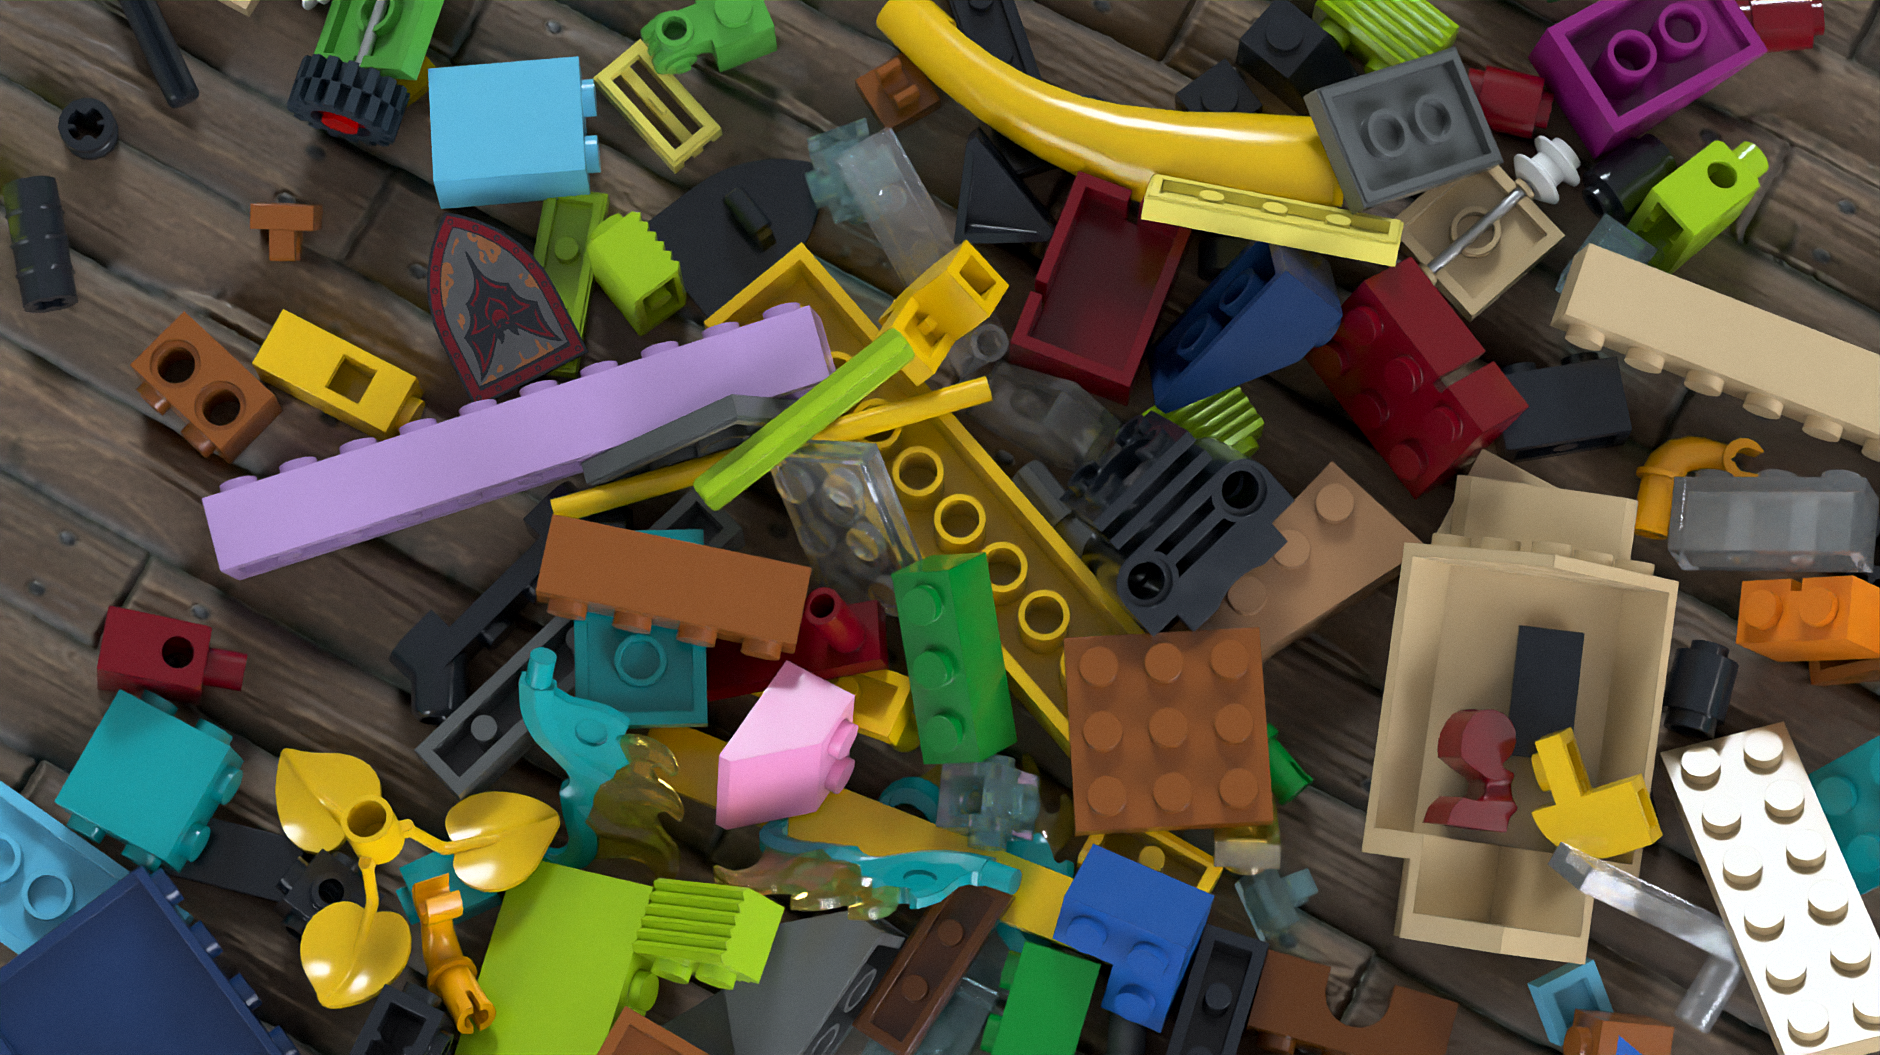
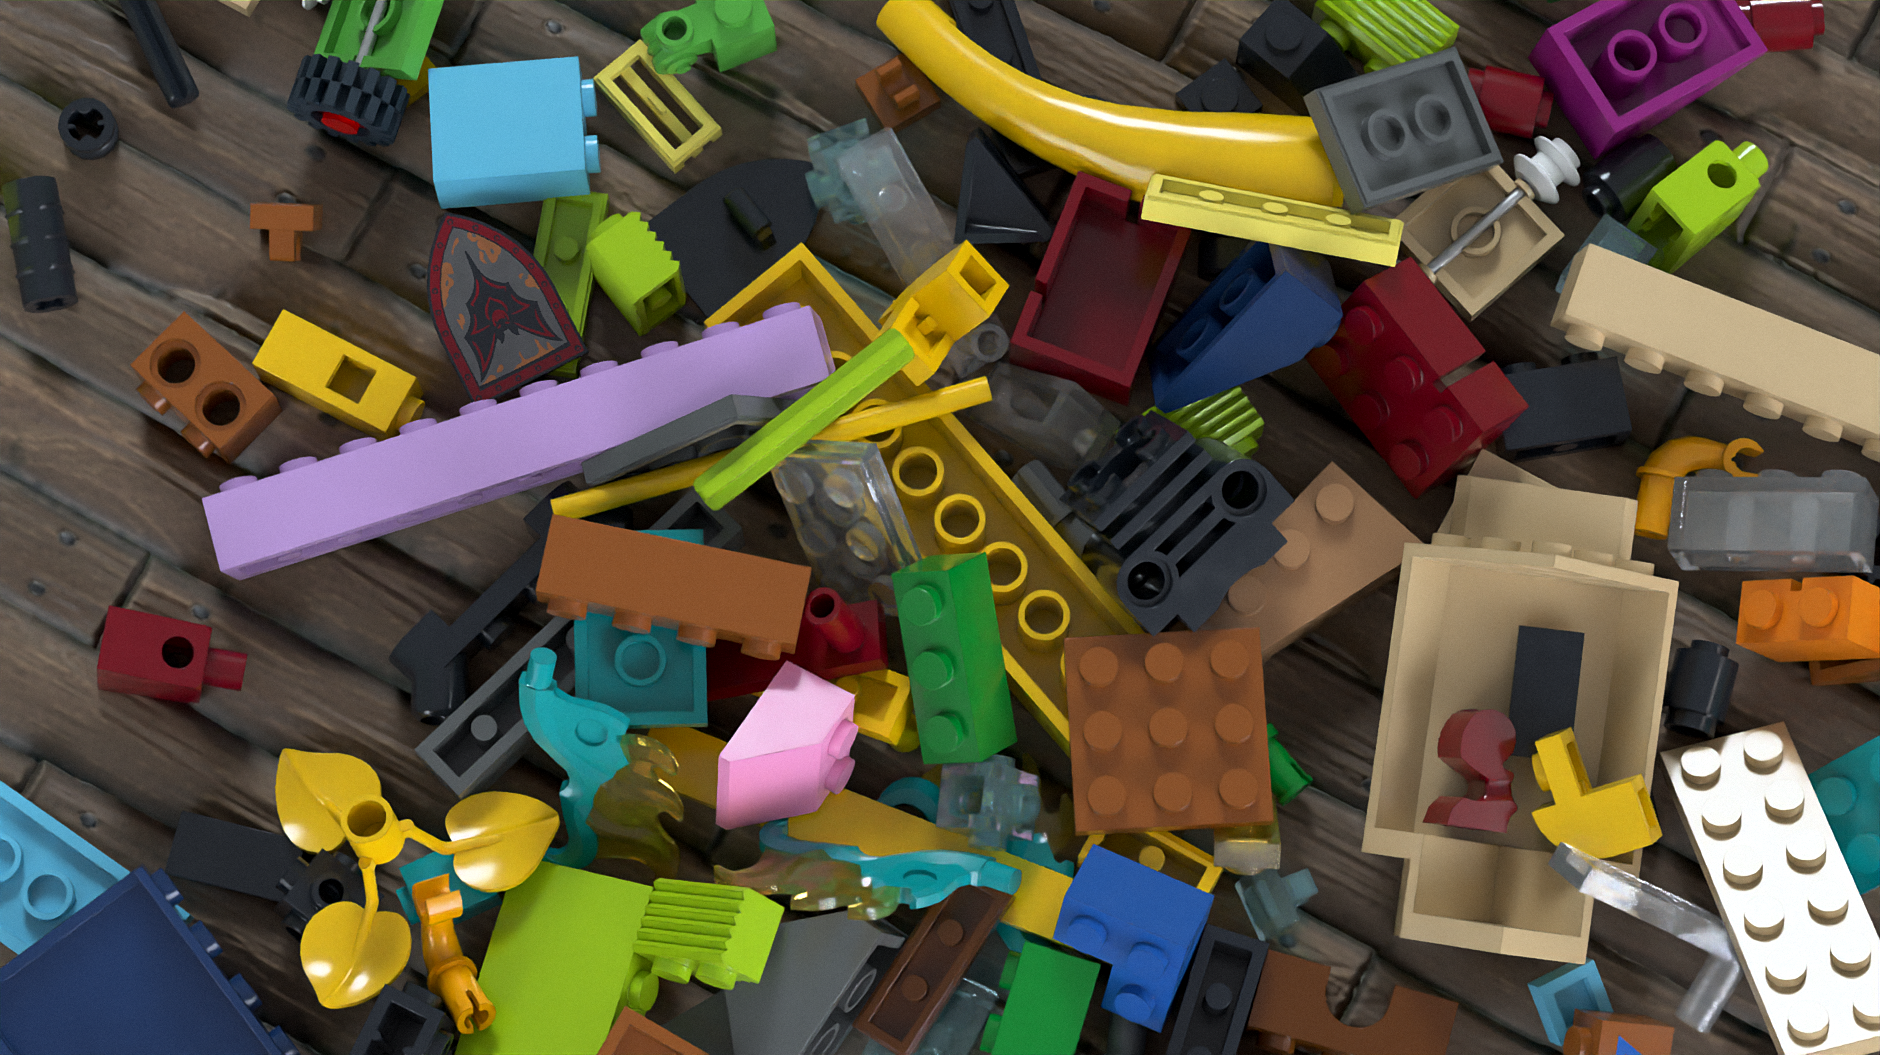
(151, 781): teal brick -> none

